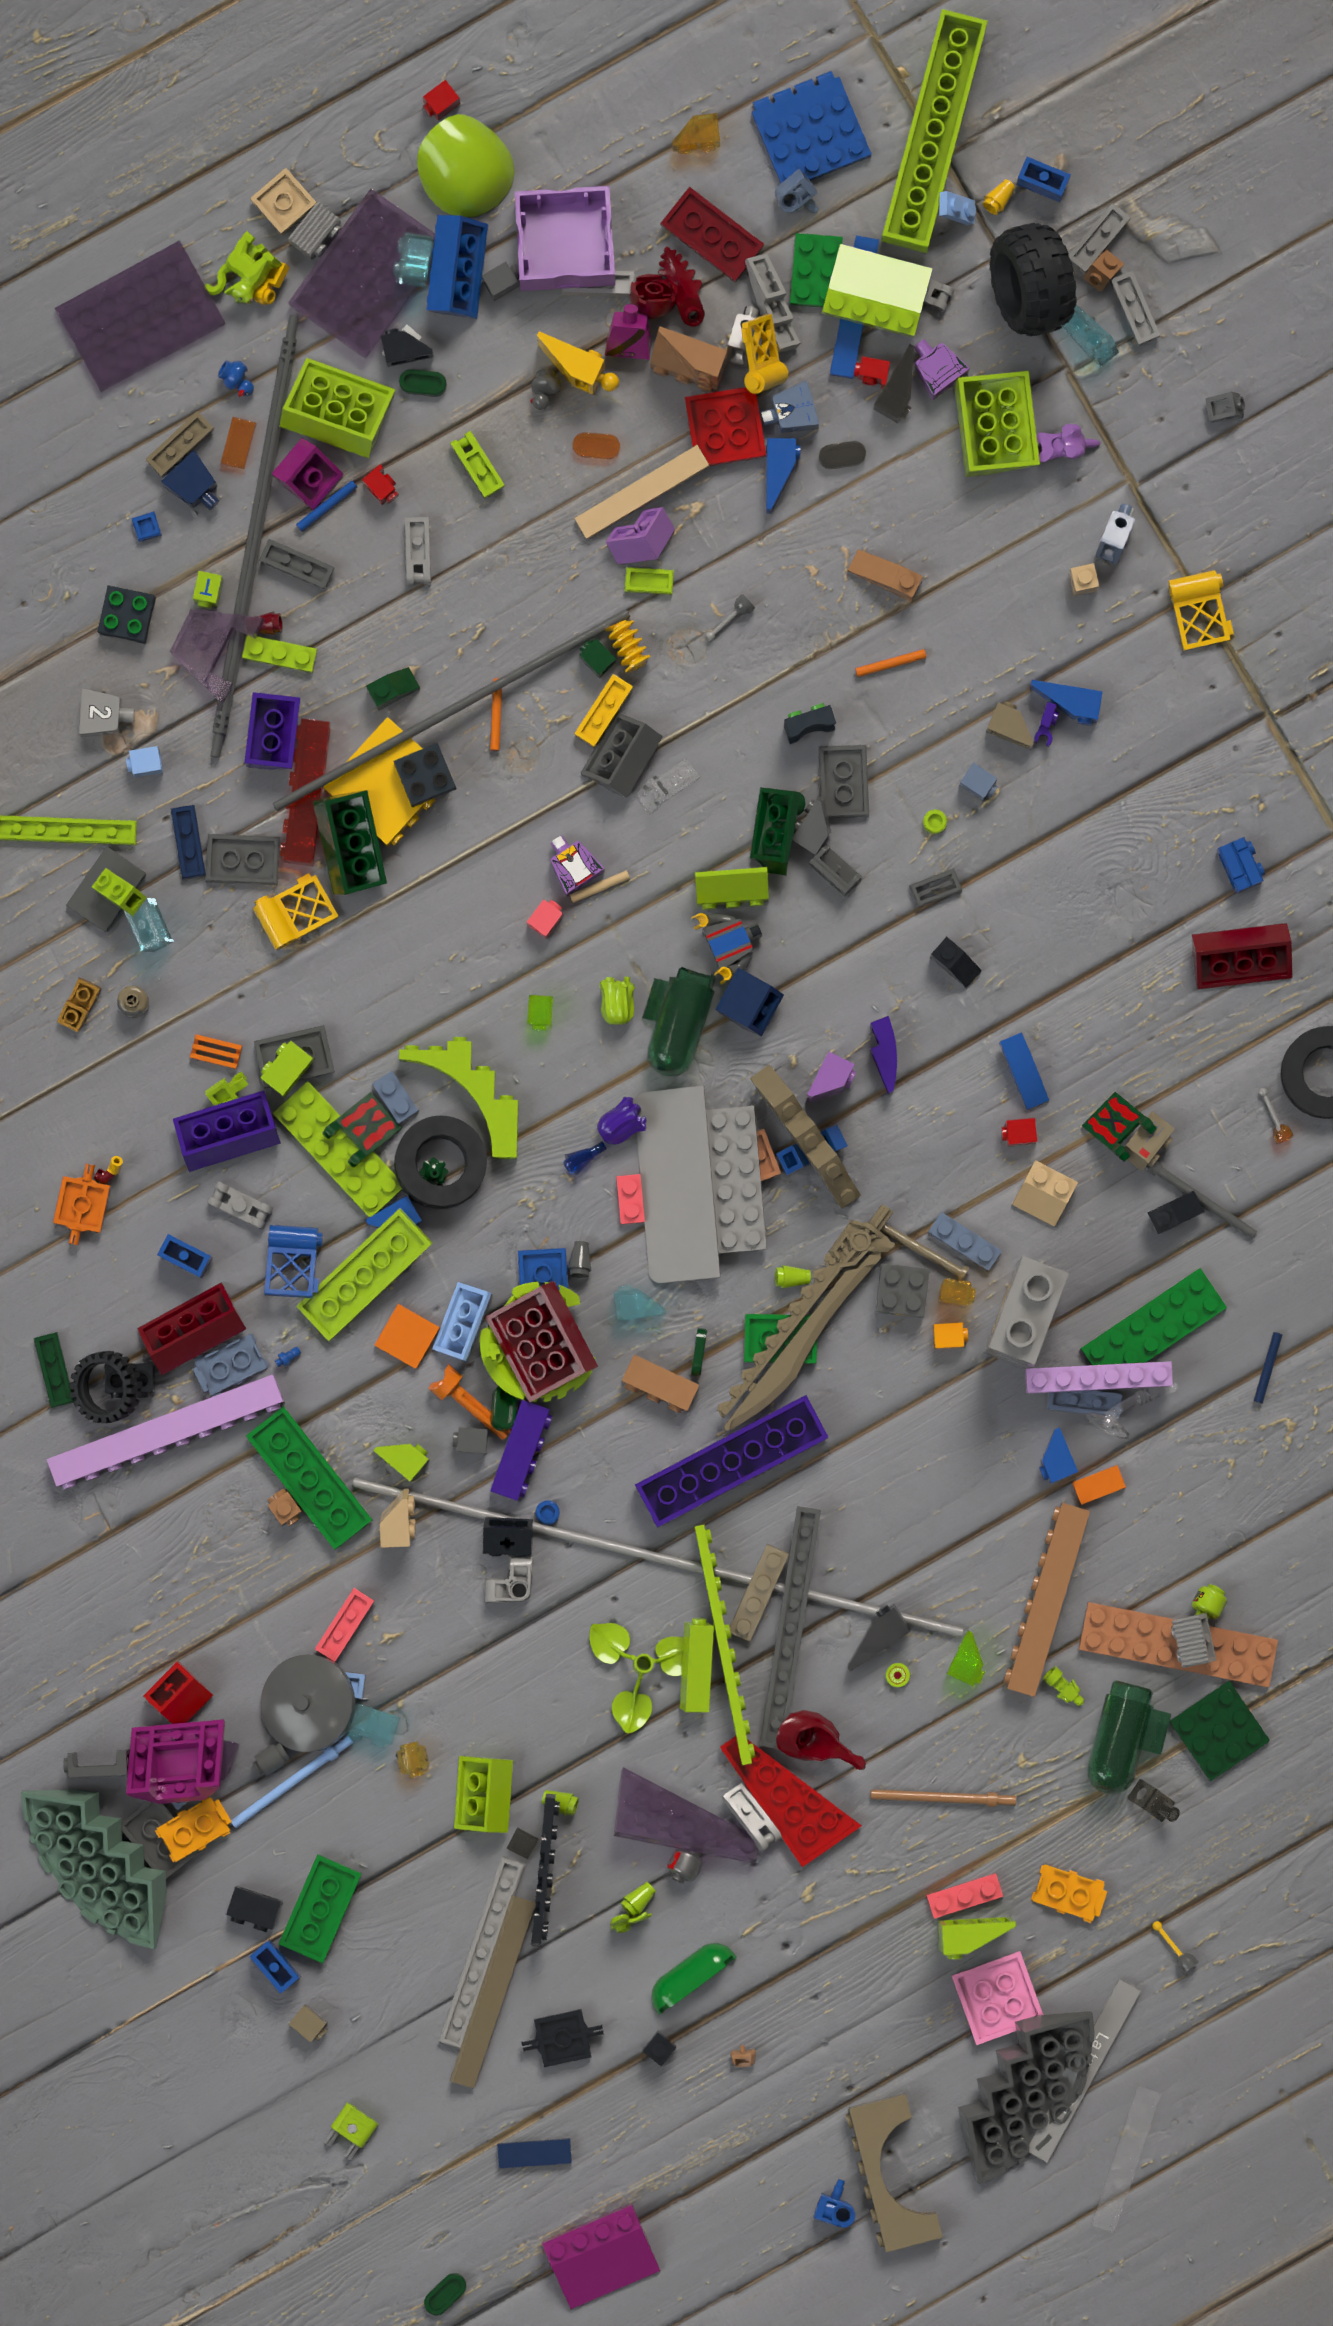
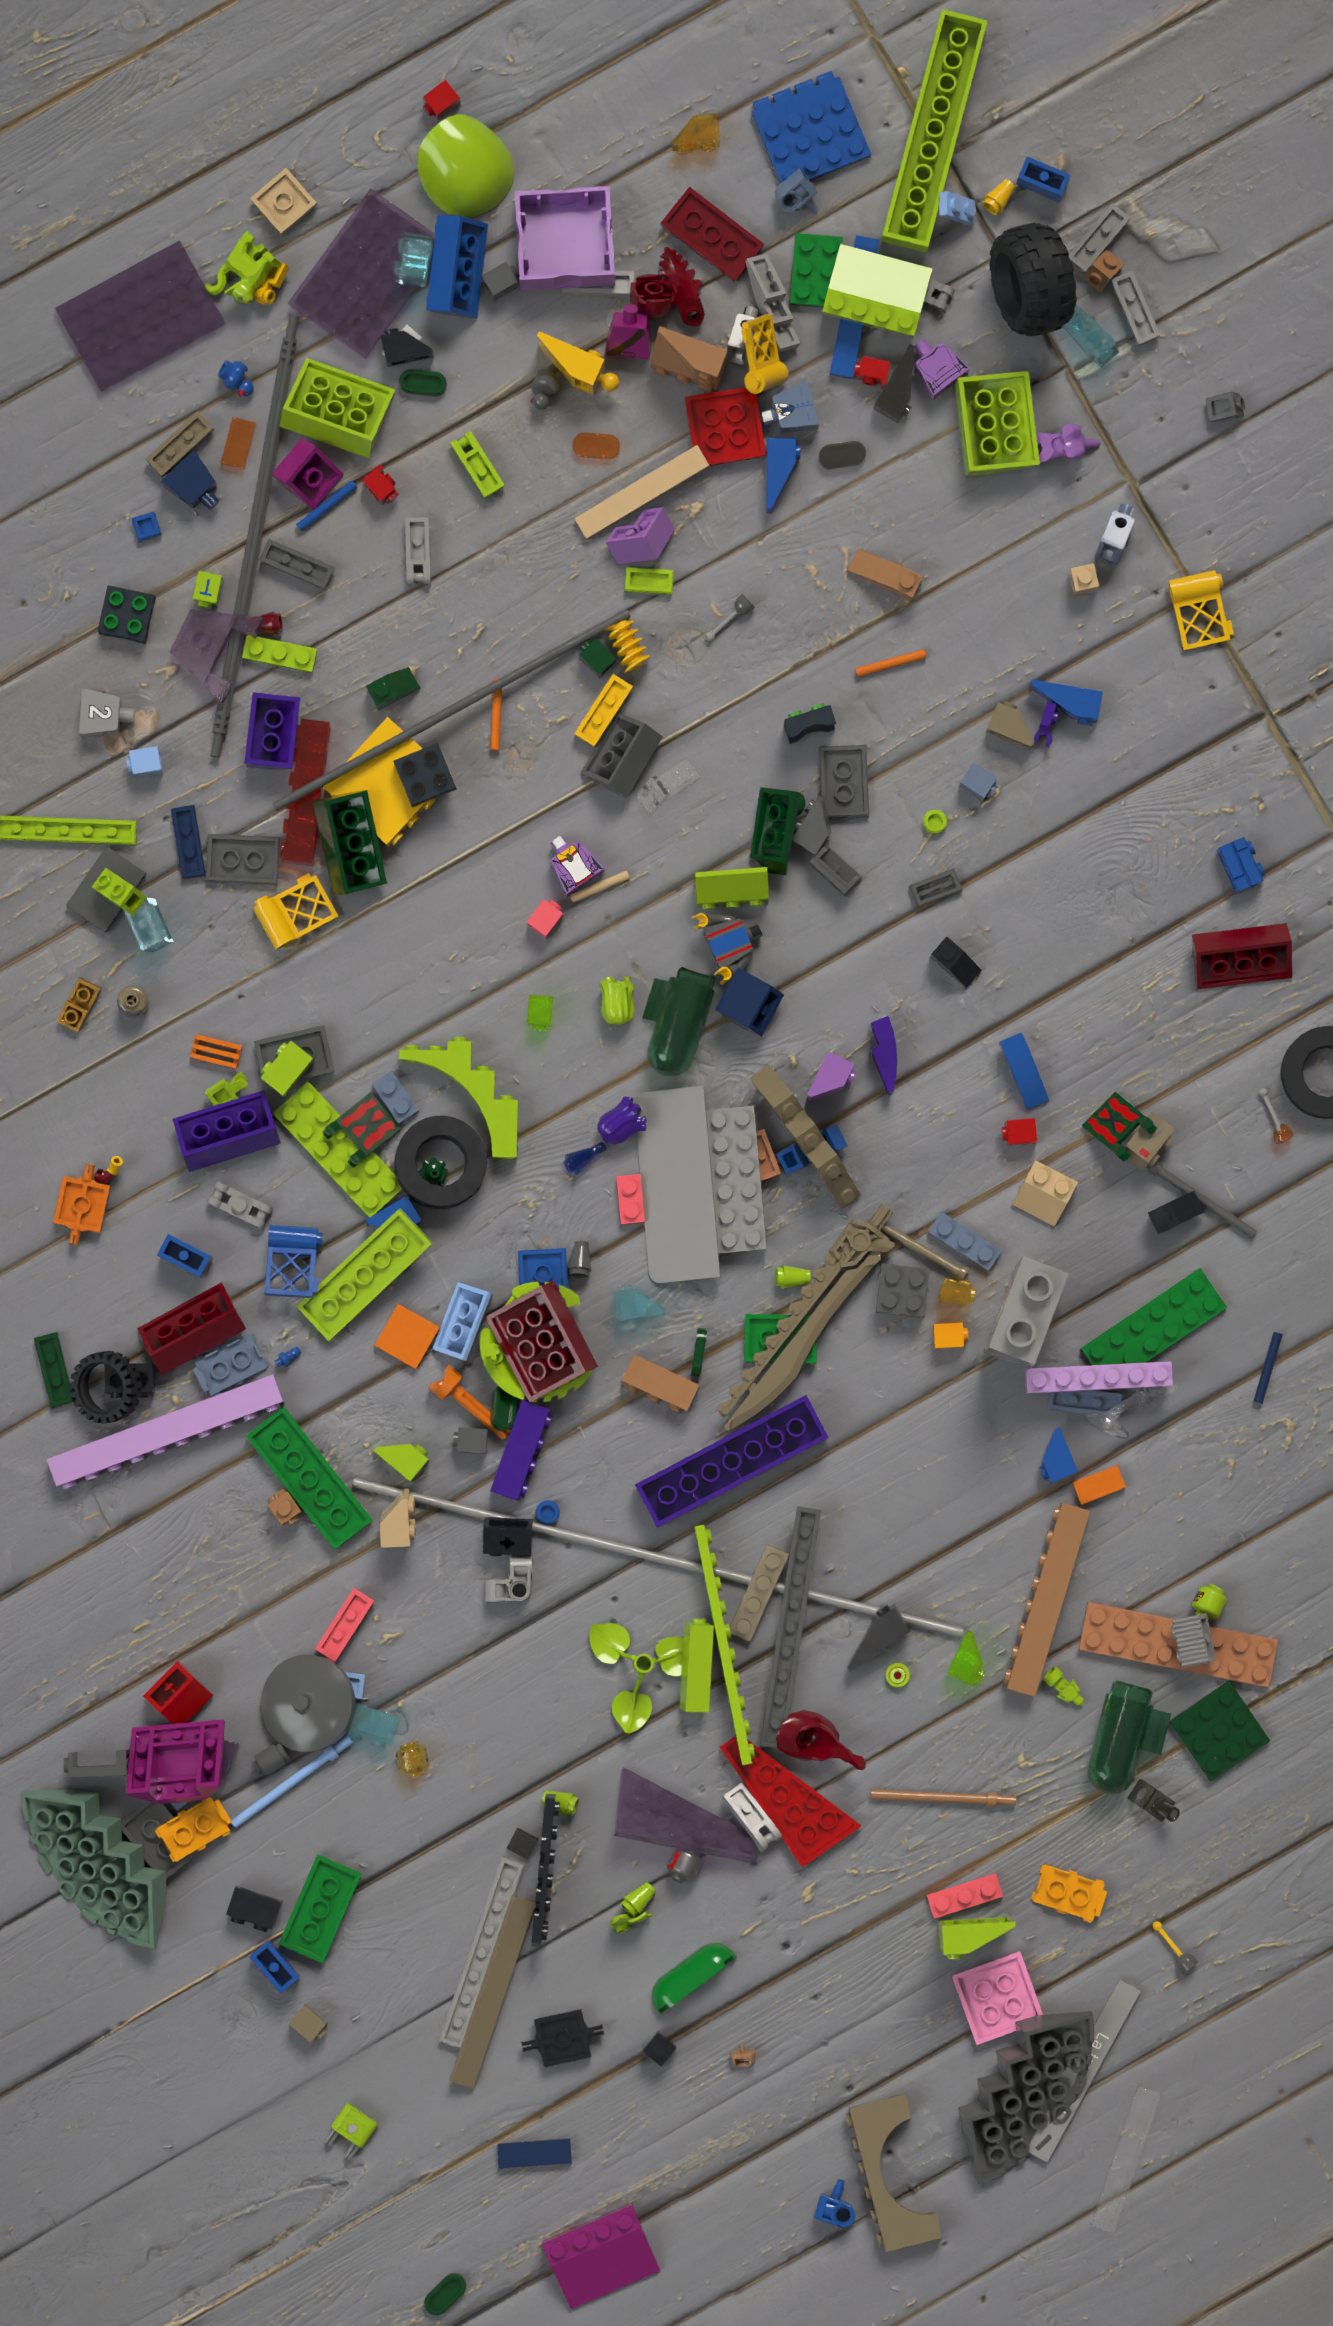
(315, 231): light grey brick -> none
(483, 1794): lime slope -> none

